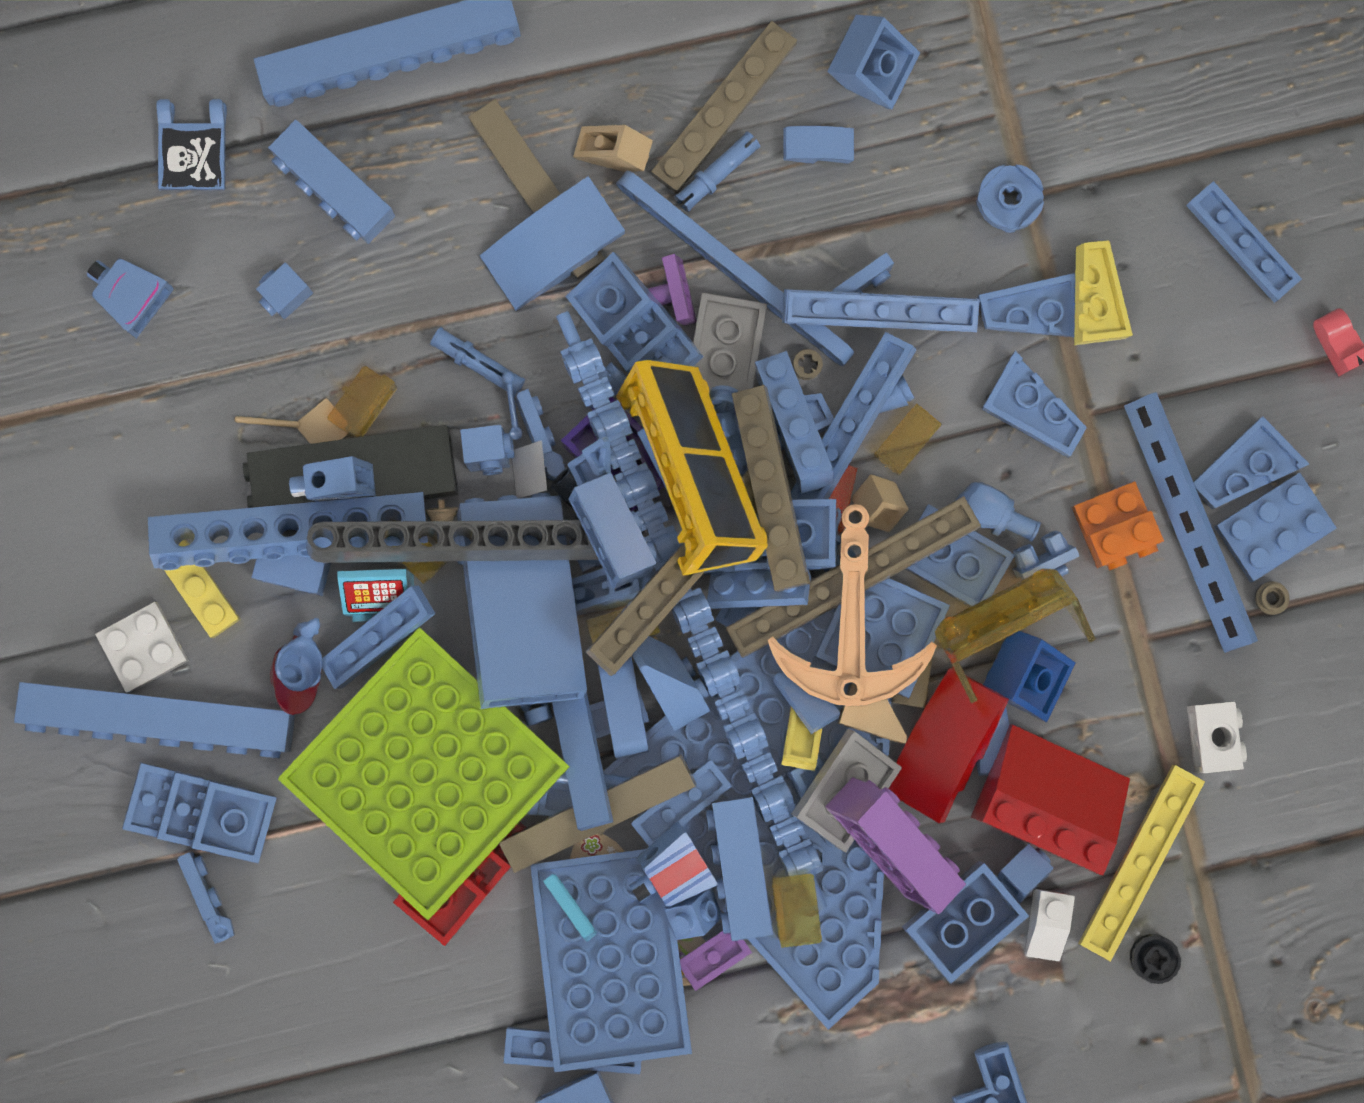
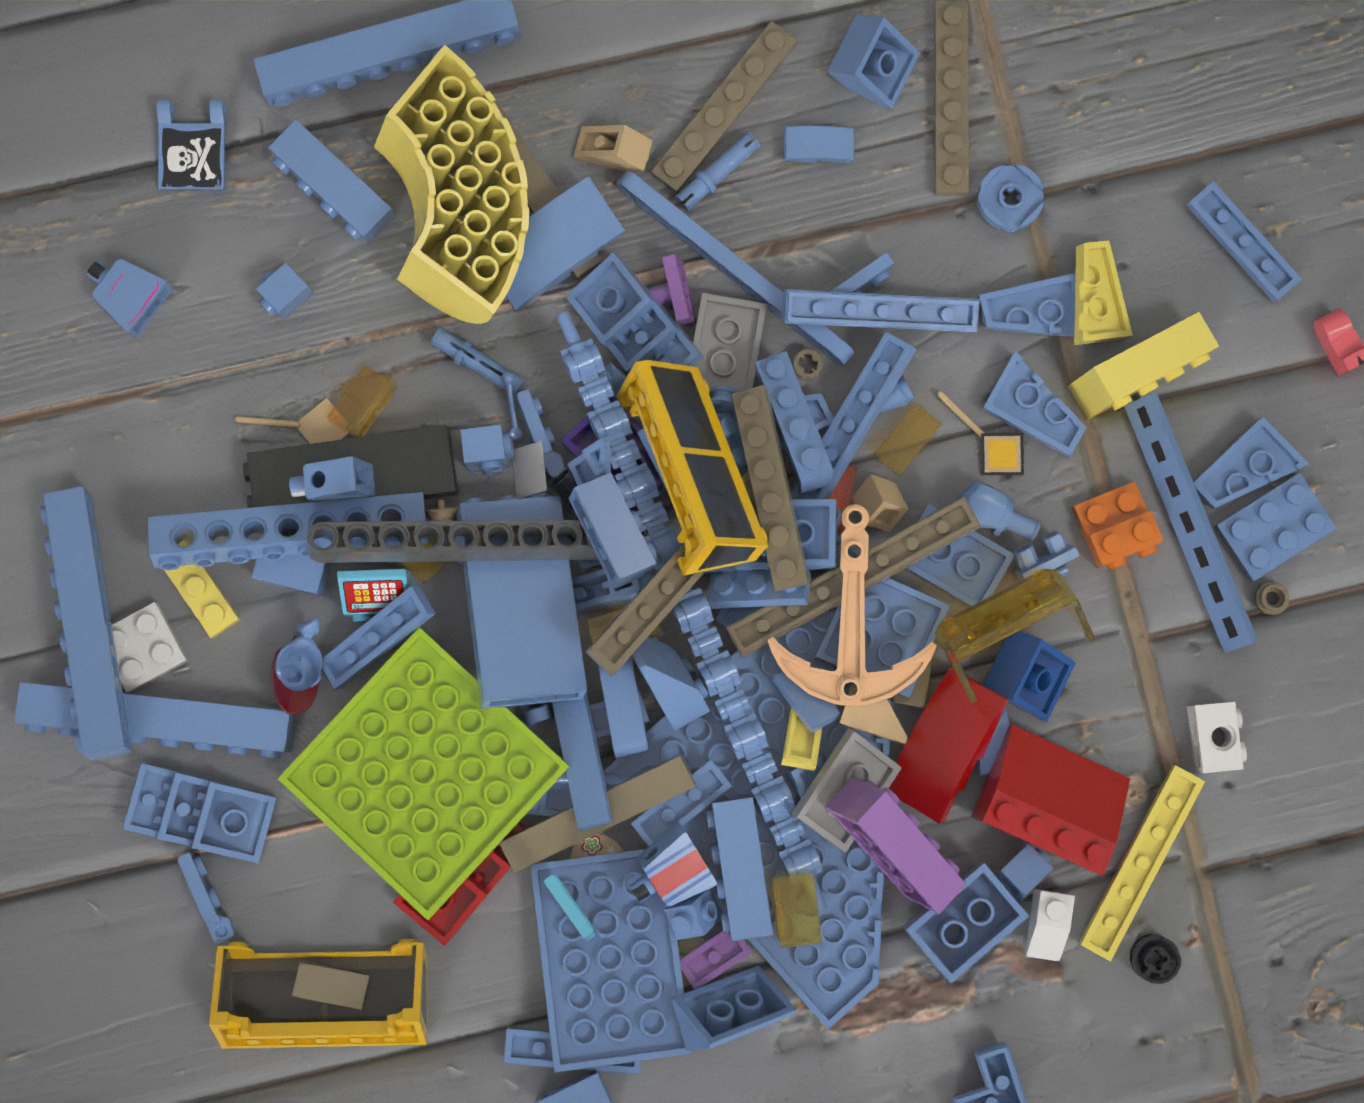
(86, 624): none -> medium blue brick
(257, 1010): none -> windscreen
(330, 985): none -> dark tan slope
(462, 187): none -> light yellow brick
(730, 1009): none -> medium blue slope
(951, 99): none -> dark tan plate
(999, 451): none -> piece
(1143, 366): none -> light yellow wedge

